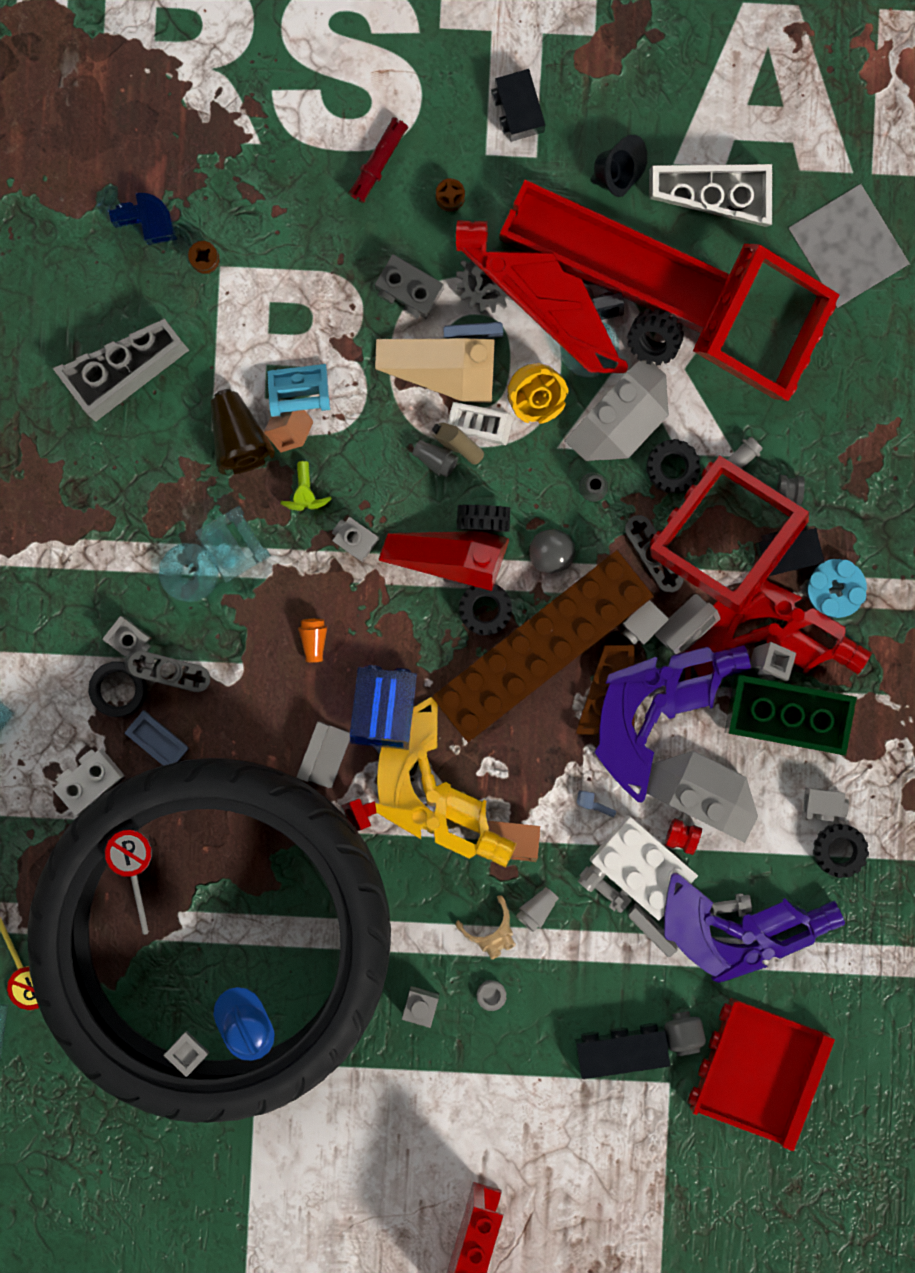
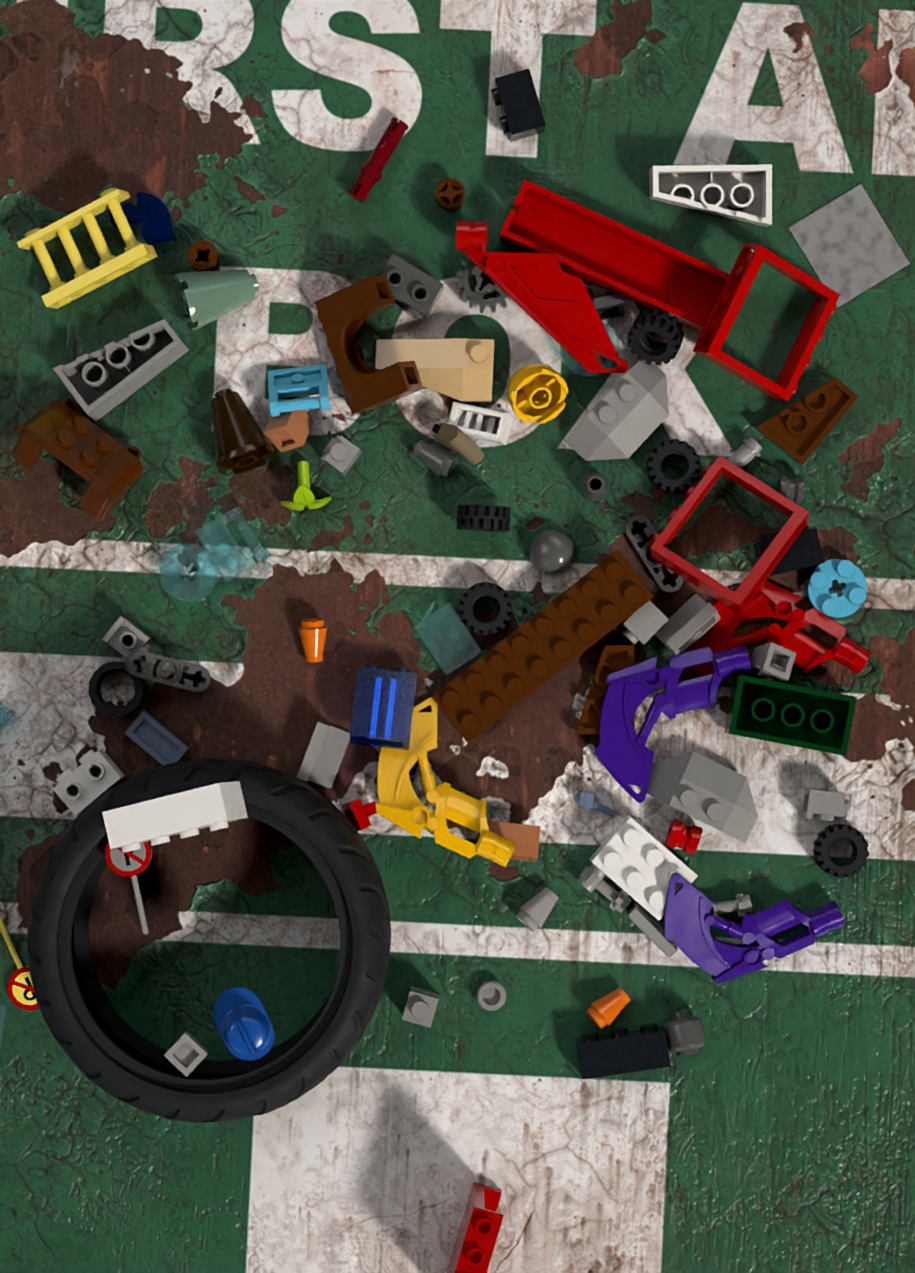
(85, 450): none -> reddish brown container
(110, 265): none -> light yellow fence
(173, 815): none -> white wedge
(213, 294): none -> sand green cone
(340, 454): none -> light grey brick
(341, 320): none -> reddish brown arch
(354, 538): light grey brick -> none
(447, 639): none -> clear light blue plate
(456, 556): red wedge -> none
(474, 331): sand blue tile -> none
(499, 939): tan helmet -> none
(607, 1008): none -> orange cone
(621, 166): black piece -> none
(761, 1073): red panel -> none
(809, 420): none -> reddish brown wing

